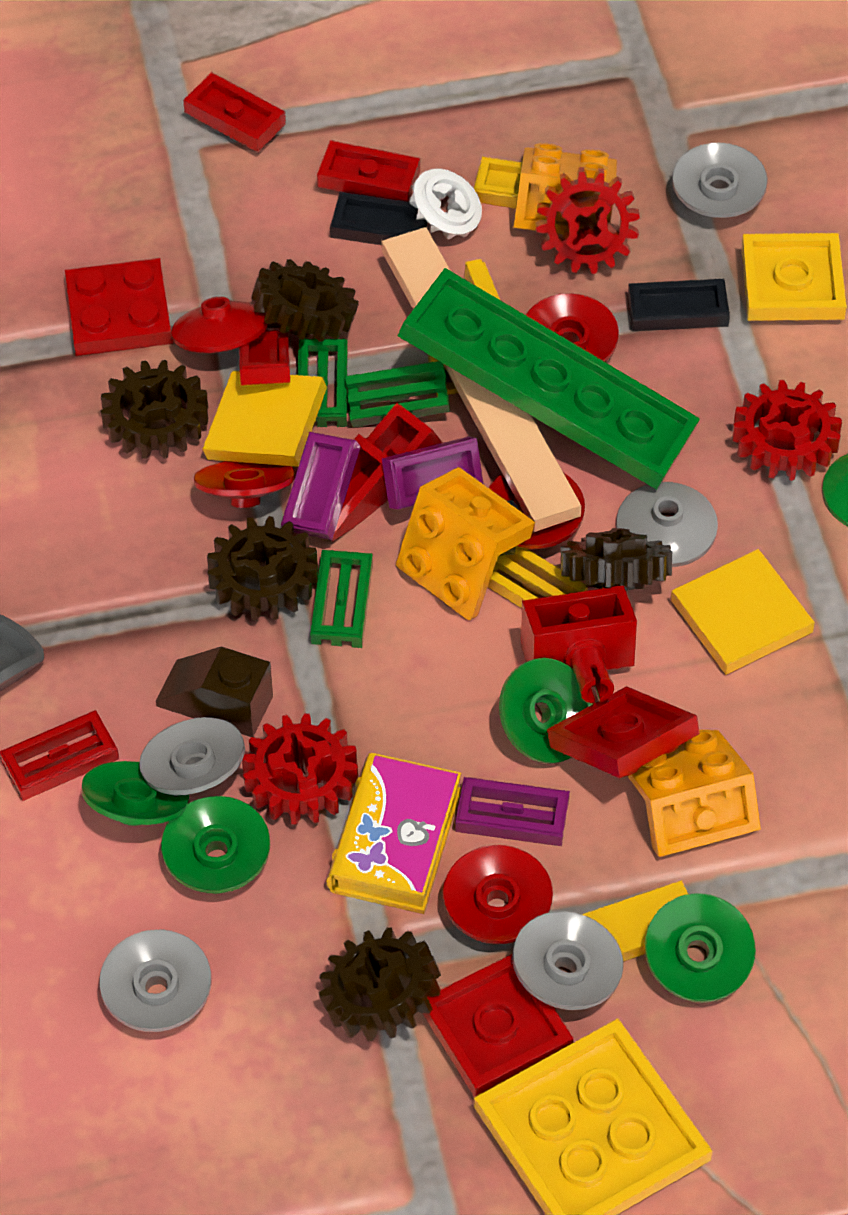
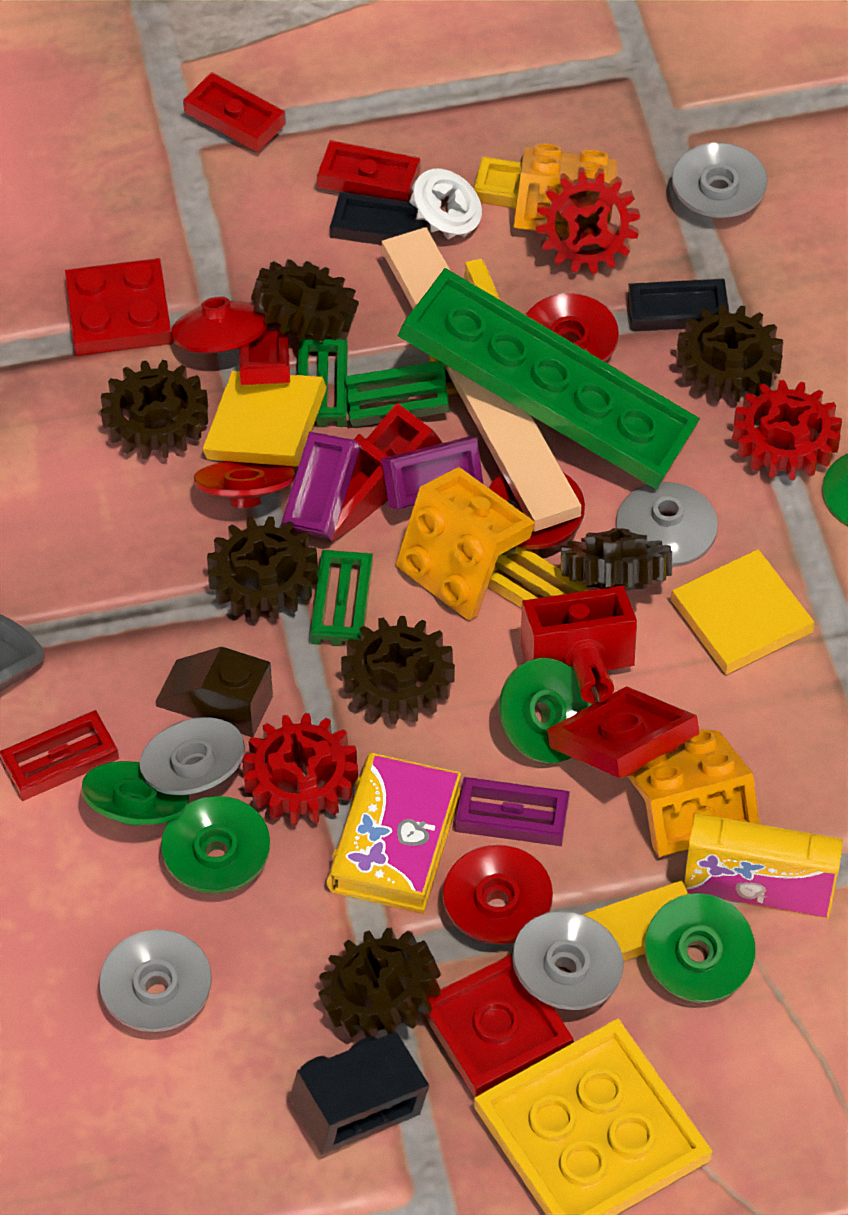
(358, 1091): none -> black brick
(393, 669): none -> dark brown gear
(729, 353): none -> dark brown gear
(763, 865): none -> piece
(793, 276): yellow plate -> none

